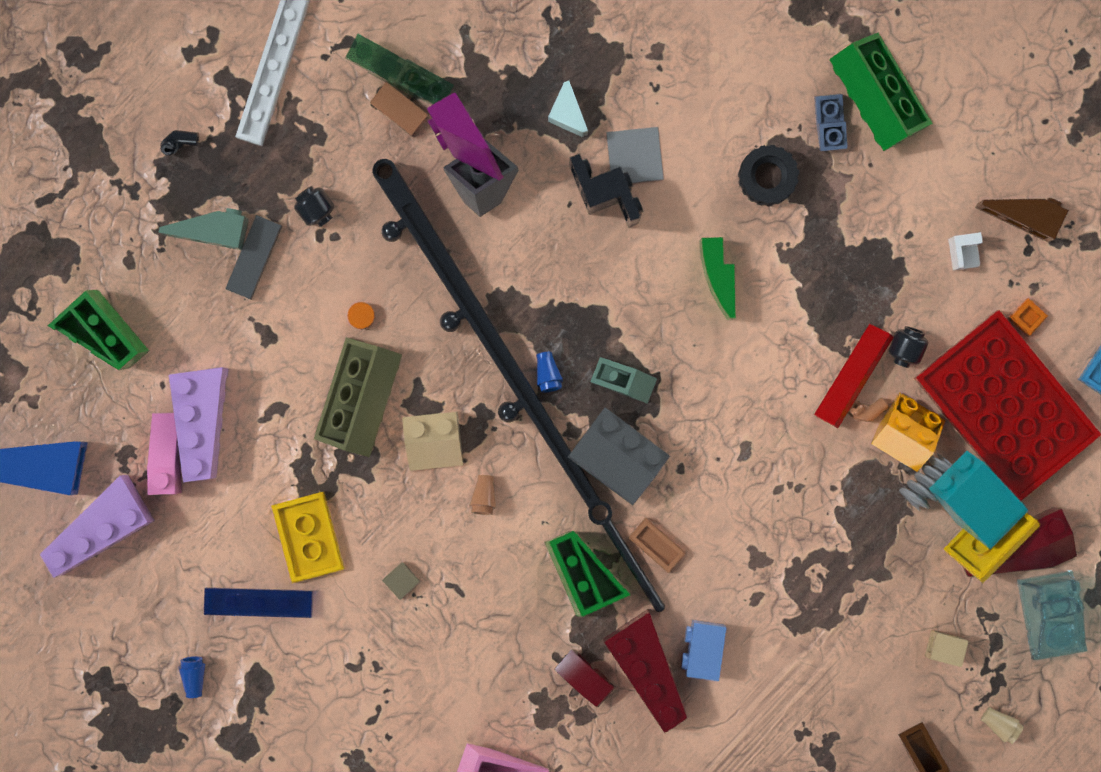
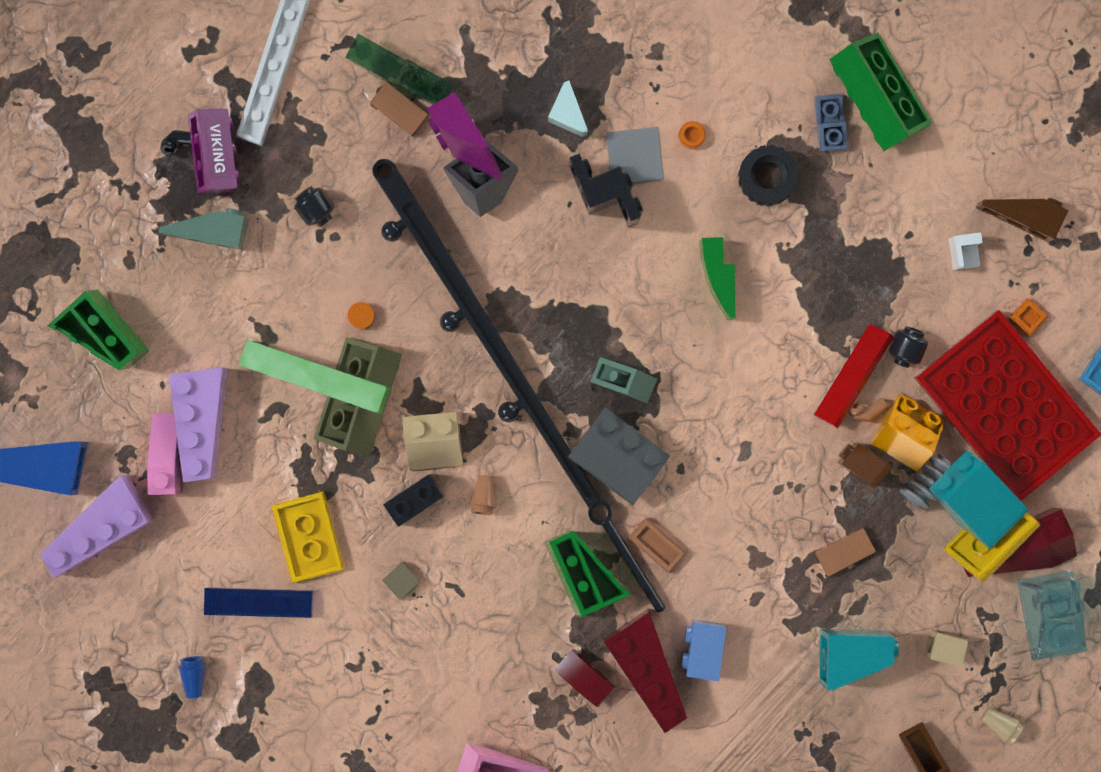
(213, 151): none -> magenta brick
(253, 257): dark grey tile -> none
(314, 376): none -> bright green tile
(414, 500): none -> black brick
(548, 375): blue cone -> none
(691, 135): none -> orange tile
(845, 551): none -> nougat tile
(853, 655): none -> teal slope
(863, 464): none -> reddish brown slope

